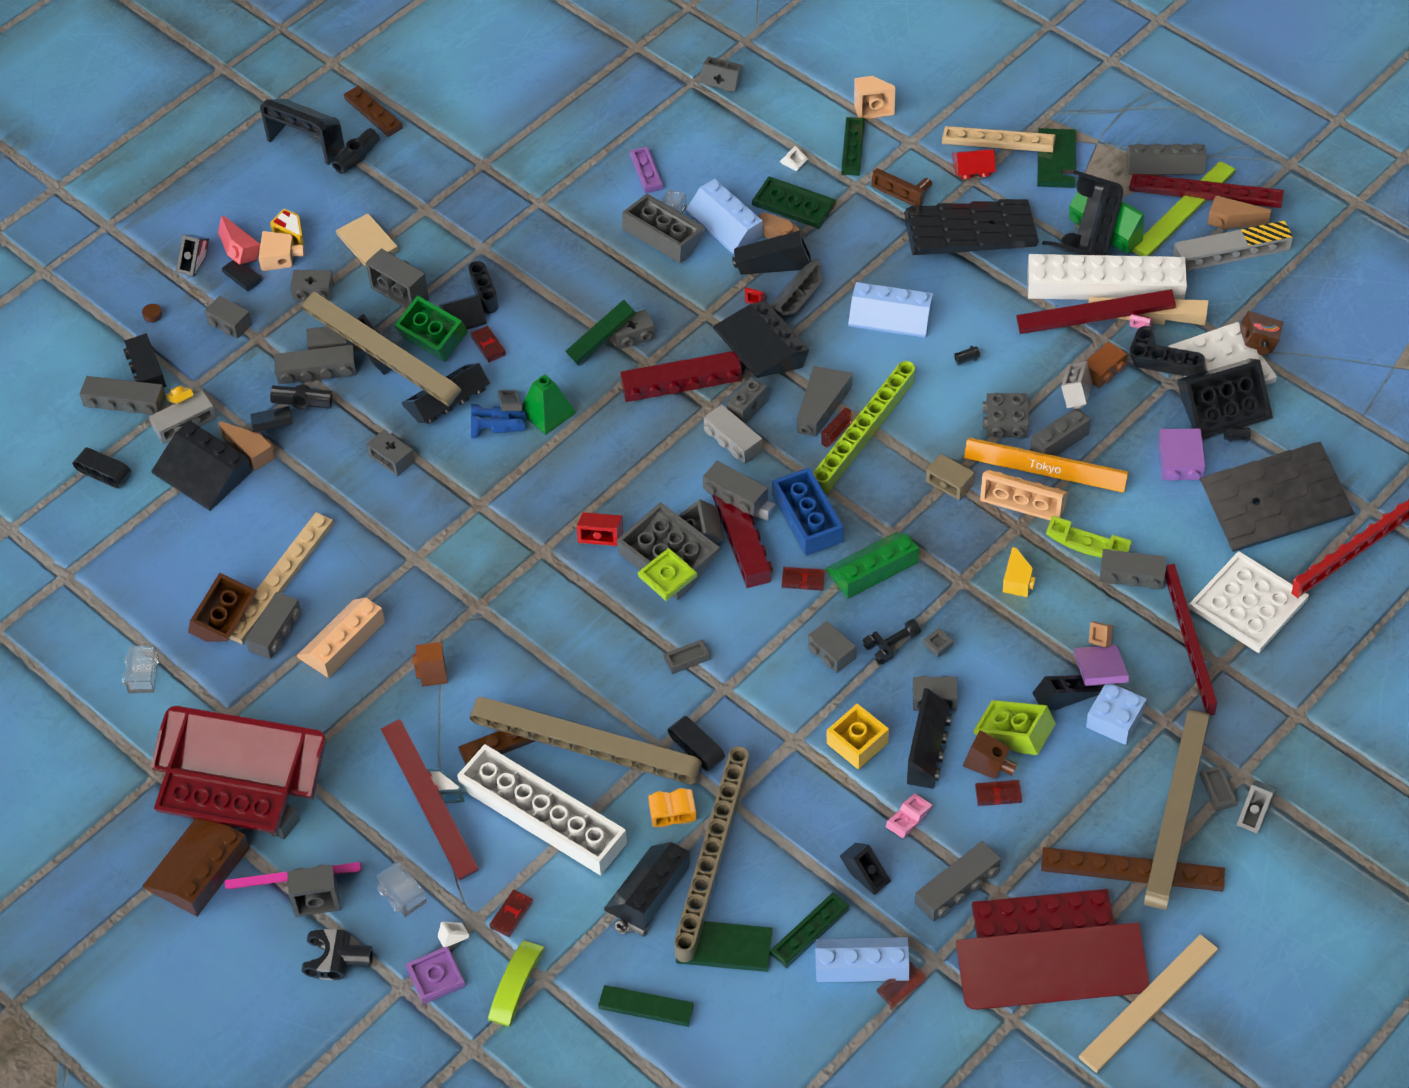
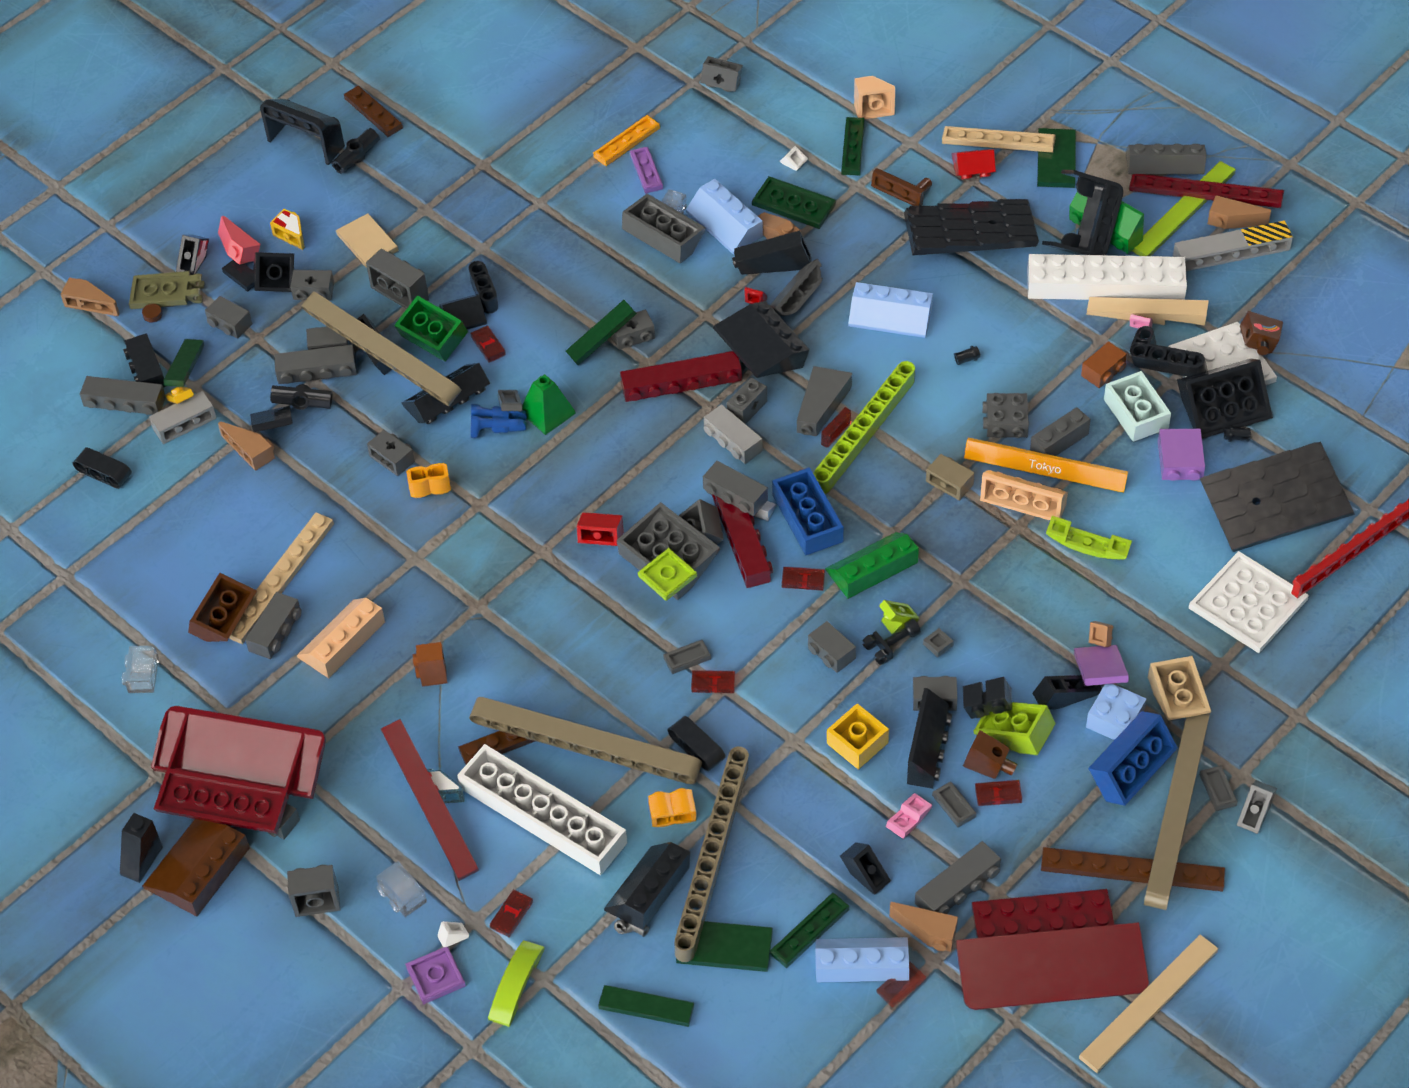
(85, 296): none -> medium nougat slope
(138, 847): none -> black slope
(165, 289): none -> olive tile
(184, 363): none -> dark green tile
(201, 466): black slope -> none
(273, 271): none -> black slope
(278, 251): light nougat torso -> none
(282, 877): dark pink tile -> none
(336, 955): black connector -> none
(428, 480): none -> light orange brick
(626, 140): none -> light orange tile
(713, 681): none -> clear red tile
(896, 615): none -> lime slope
(930, 927): none -> medium nougat slope
(954, 804): none -> dark grey tile
(995, 699): none -> black piece
(1018, 575): yellow slope -> none
(1076, 385): light grey brick -> none
(1095, 311): dark red tile -> none
(1132, 569): dark grey brick -> none
(1133, 758): none -> blue brick
(1137, 406): none -> light aqua brick
(1178, 688): none -> tan slope
(1190, 639): dark red tile -> none

